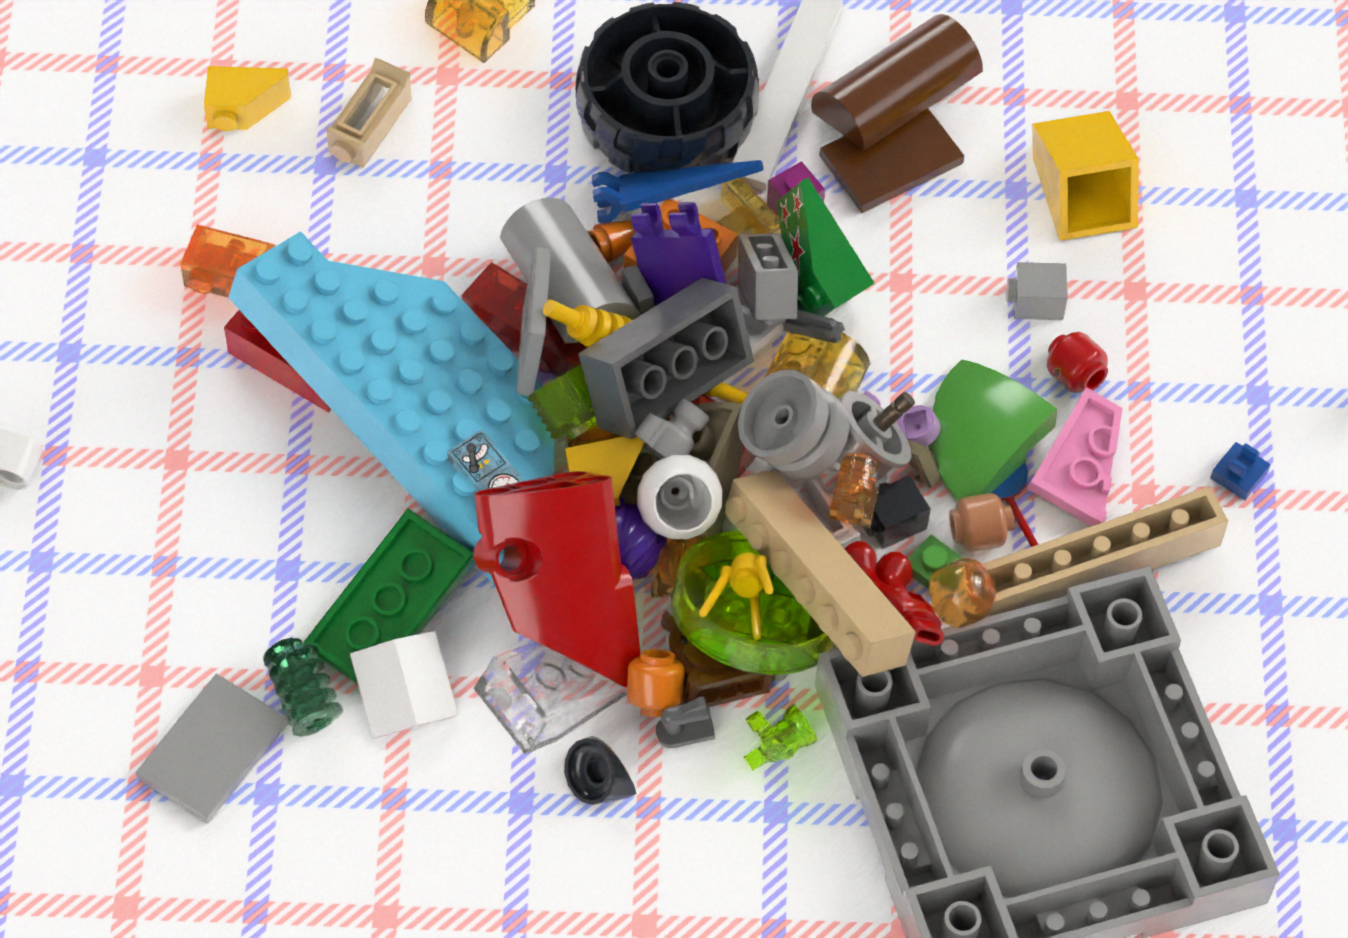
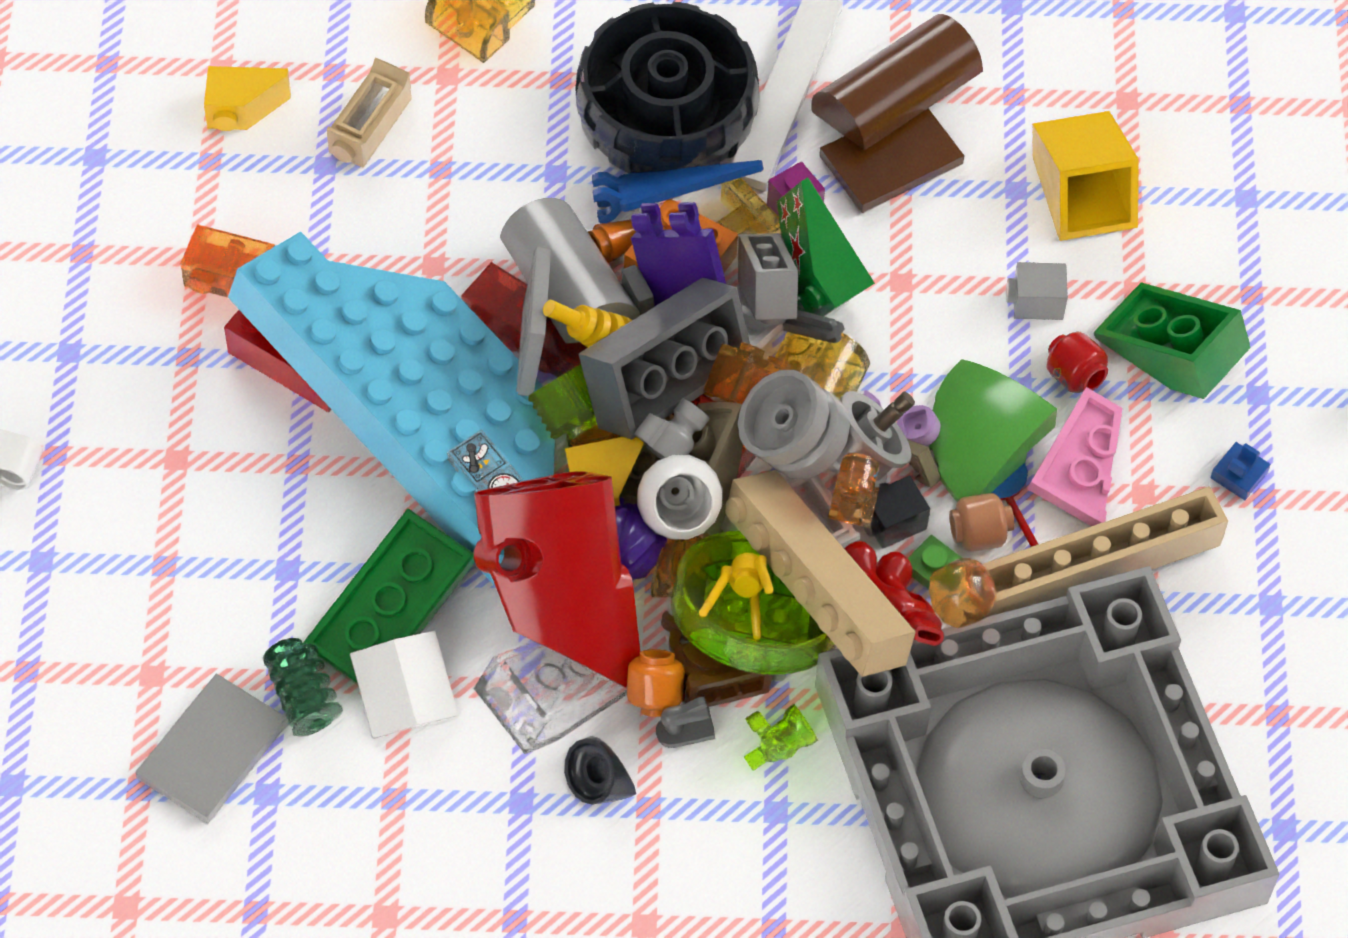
(739, 371): none -> clear orange brick
(1176, 338): none -> green slope

